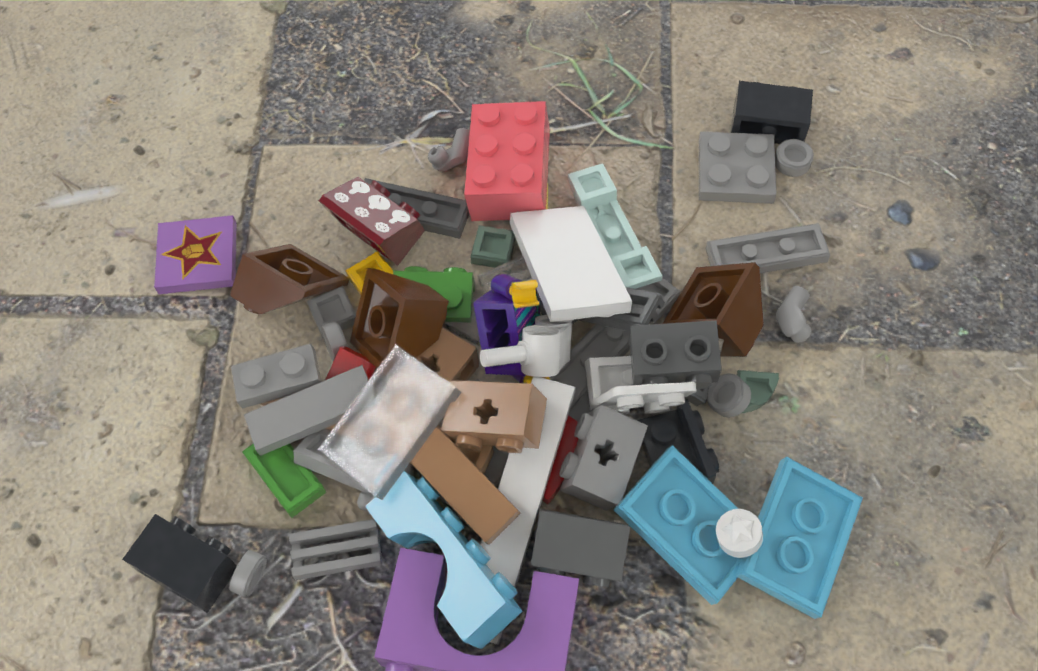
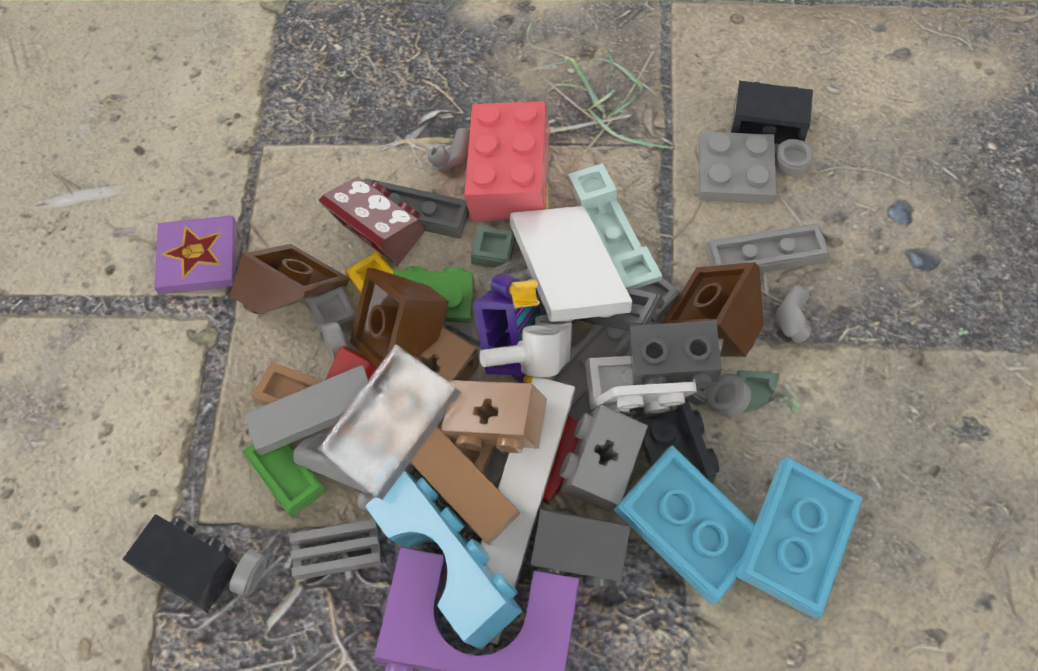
(275, 375): light grey plate -> none
(739, 533): white tile -> none

